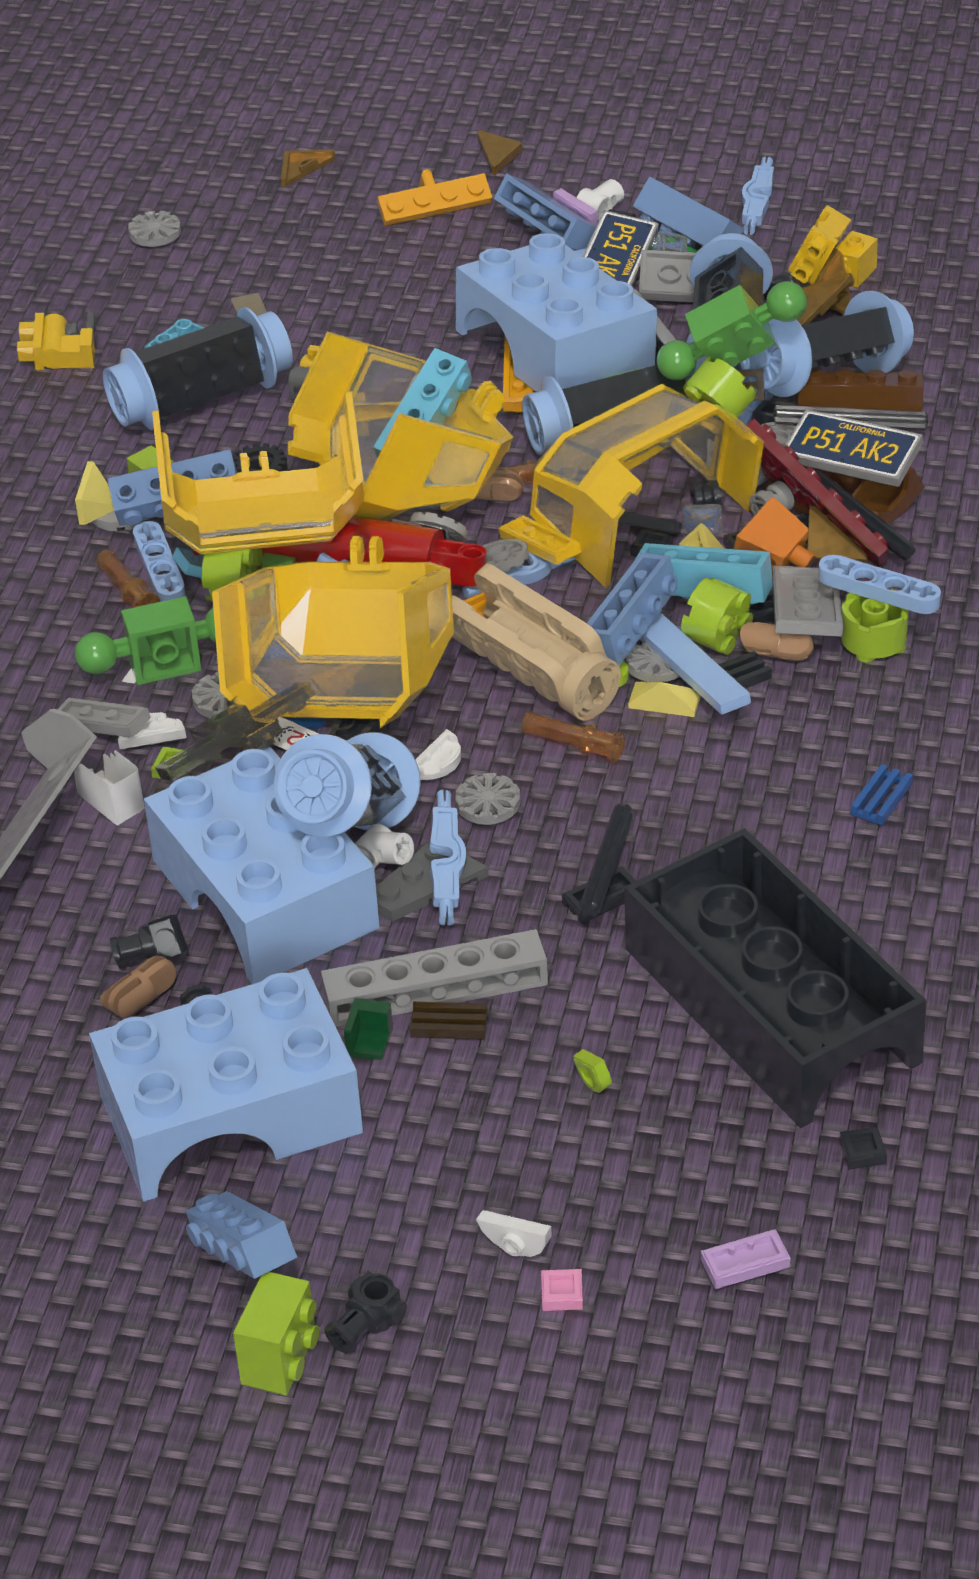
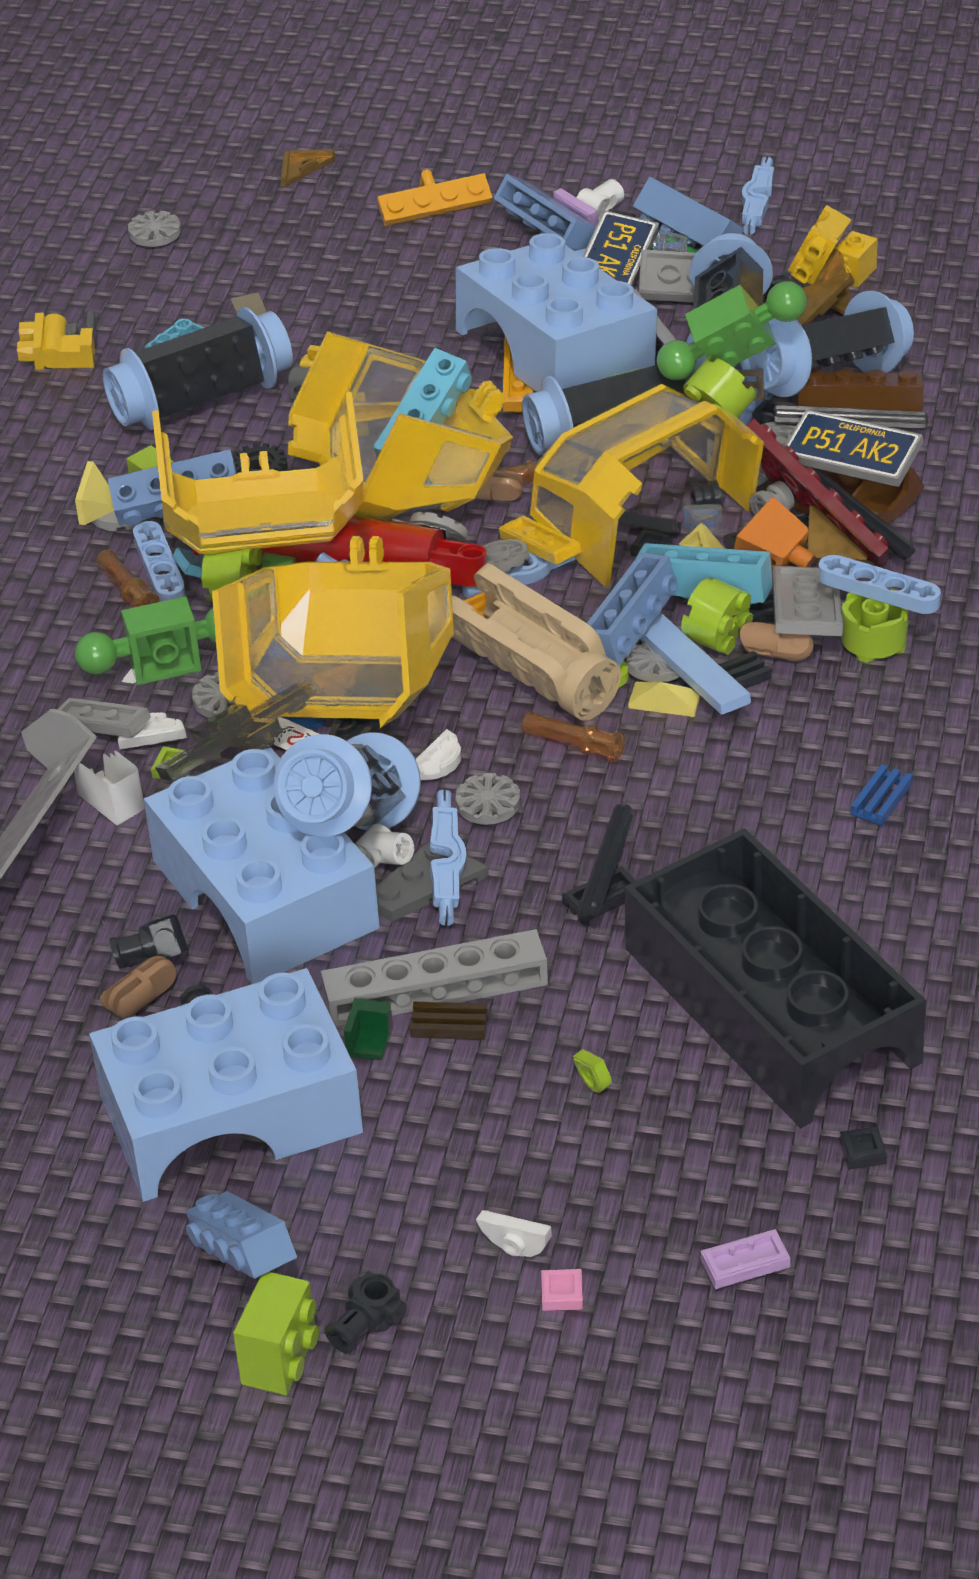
(498, 150): pearl gold tile -> none

